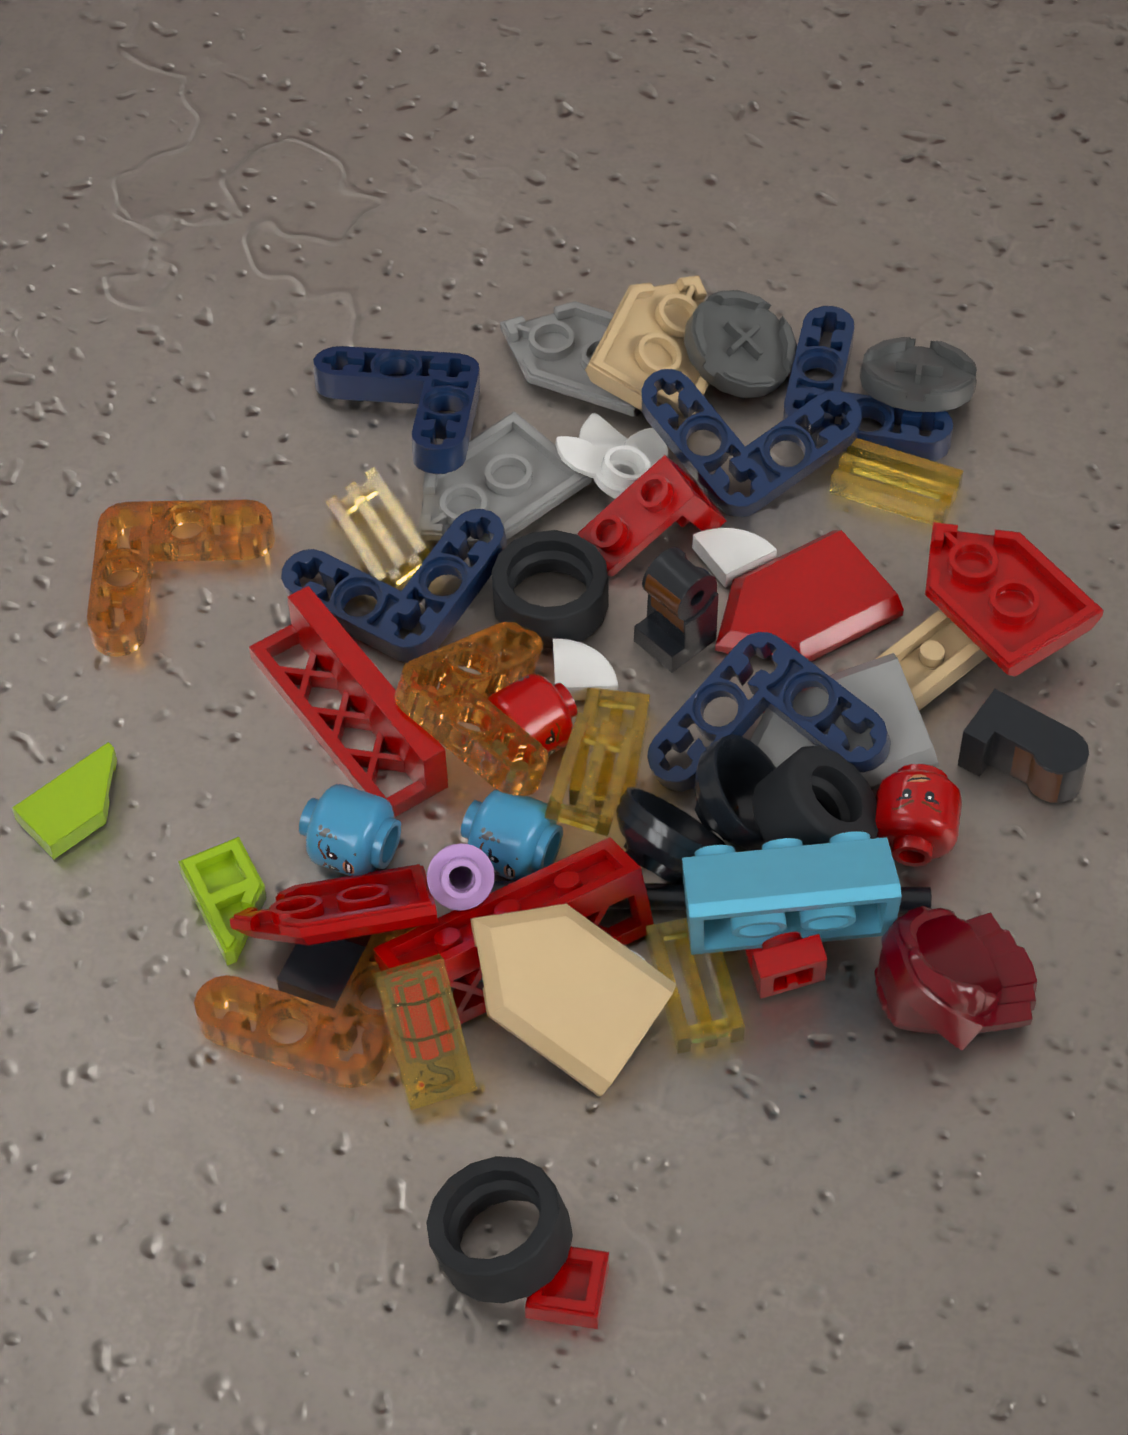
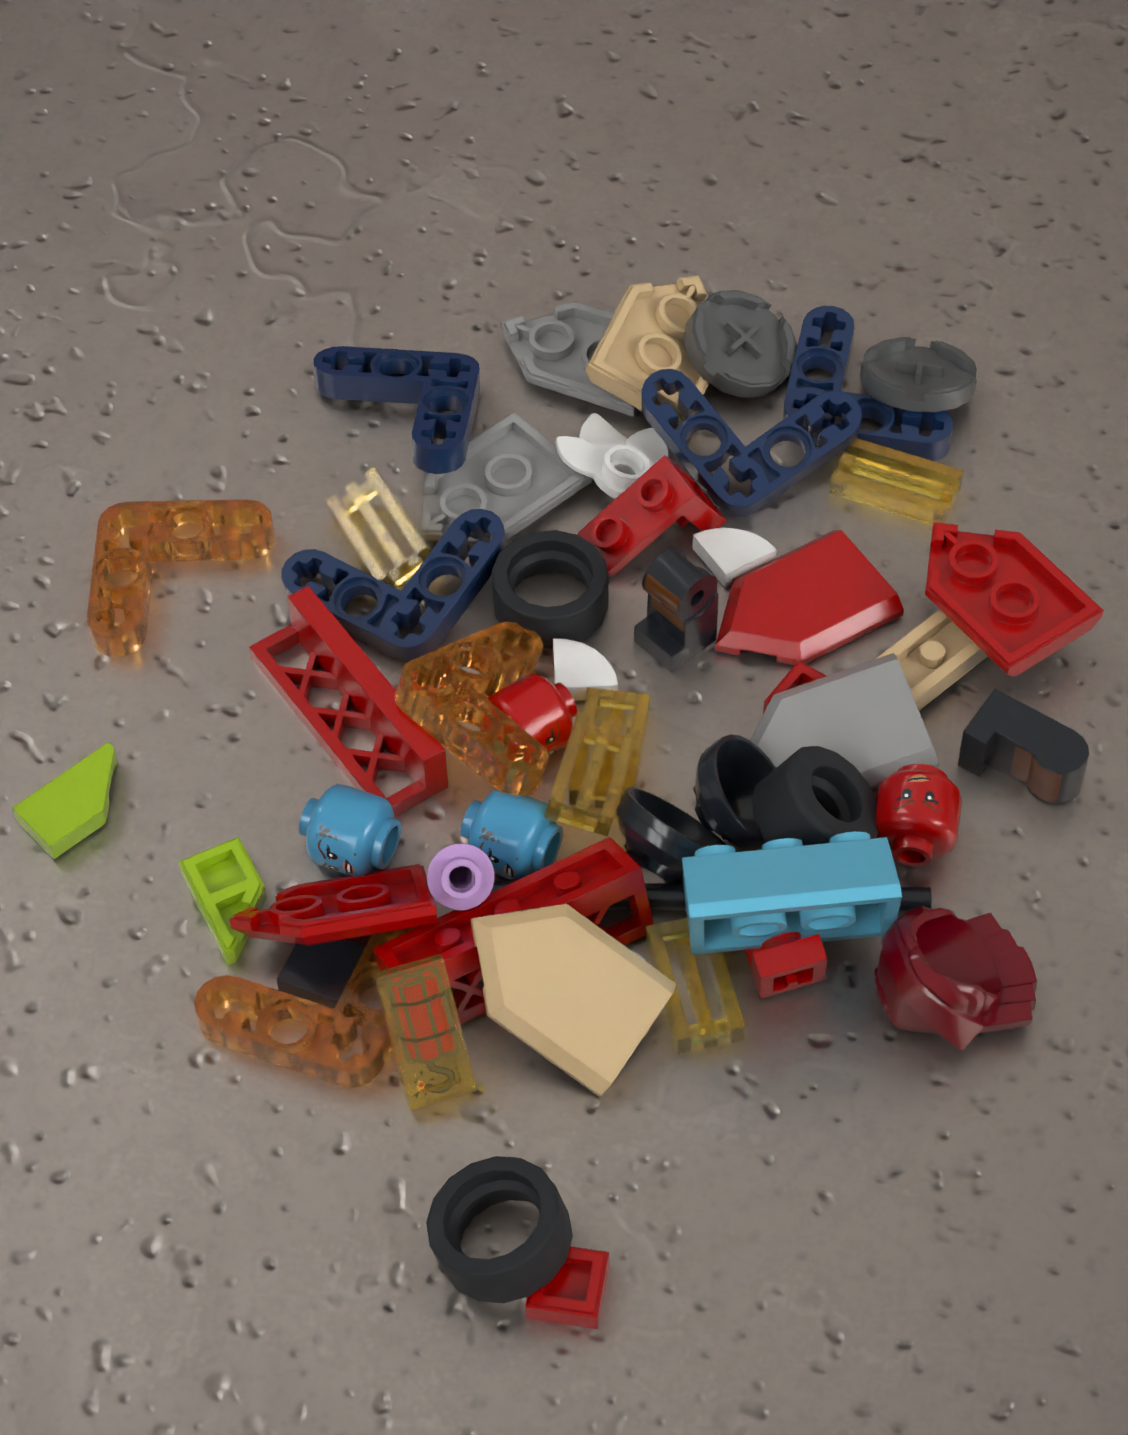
(773, 692): dark blue beam -> none

